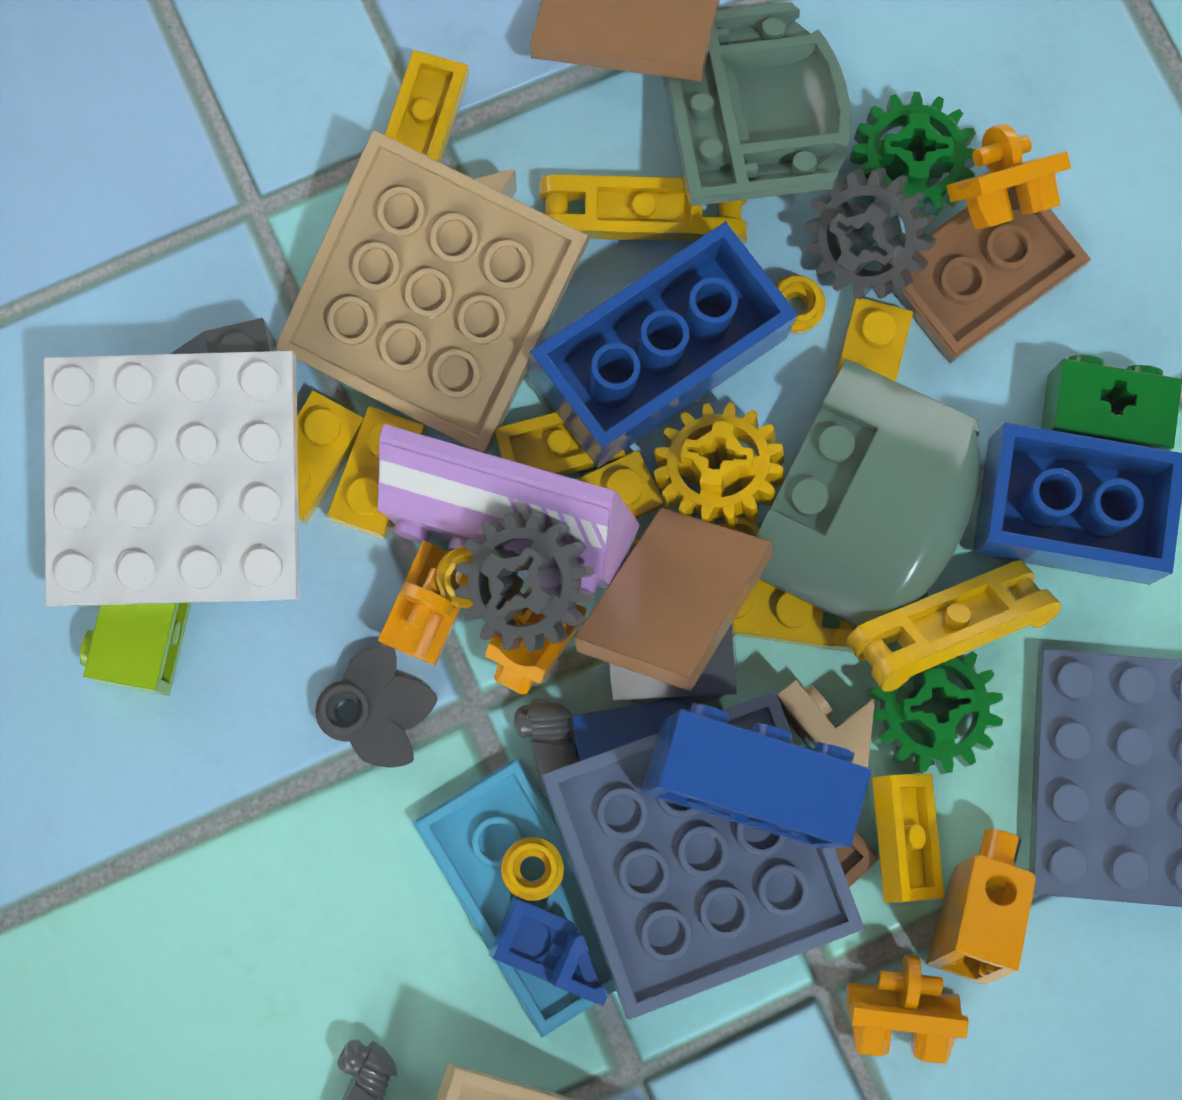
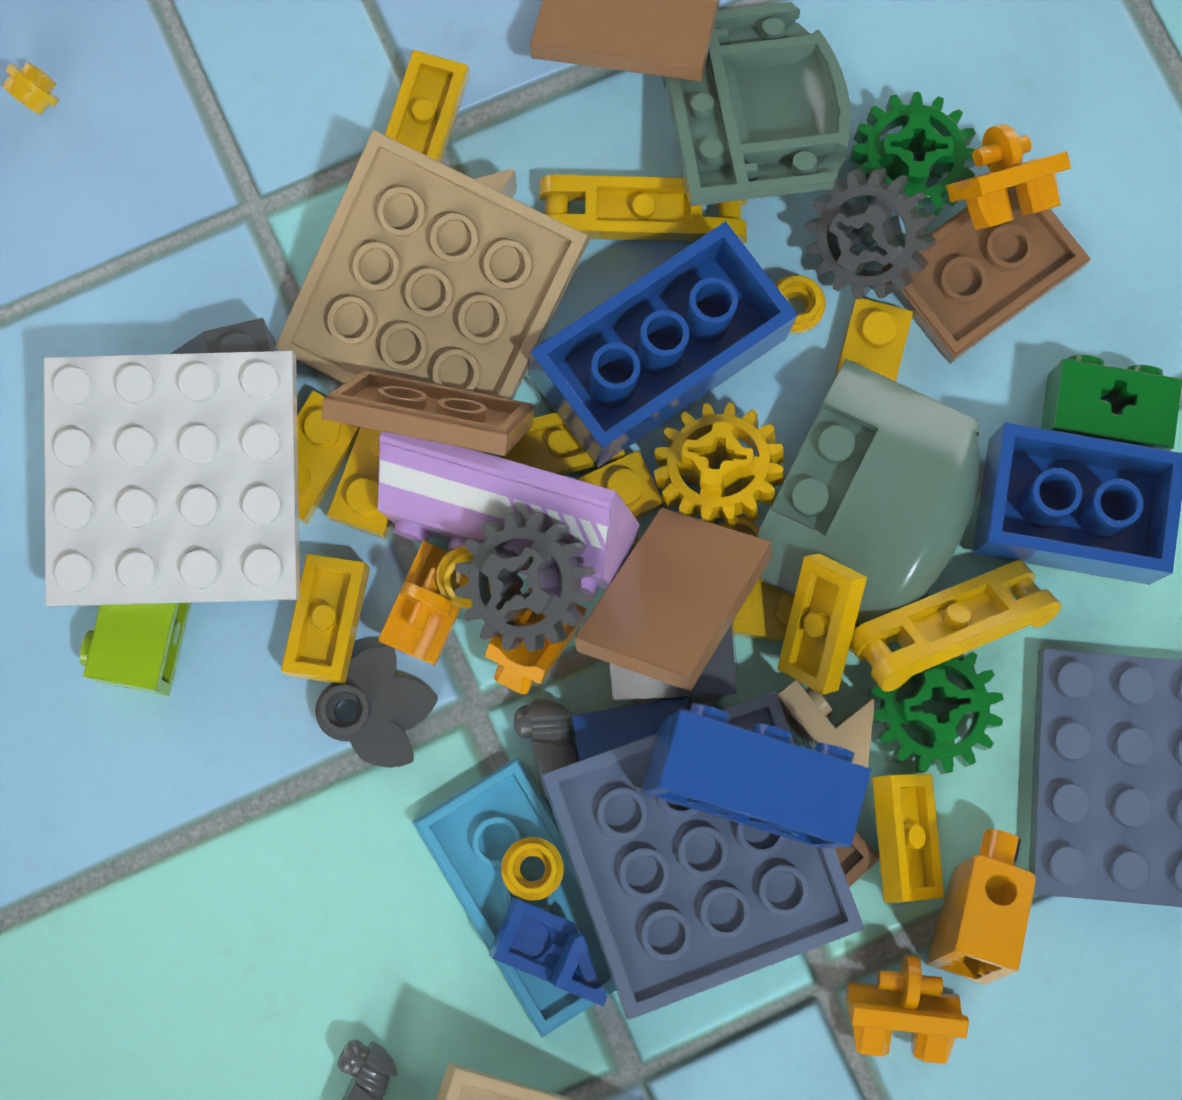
(31, 87): none -> yellow plate
(325, 619): none -> yellow plate
(430, 412): none -> medium nougat tile
(821, 623): none -> yellow plate

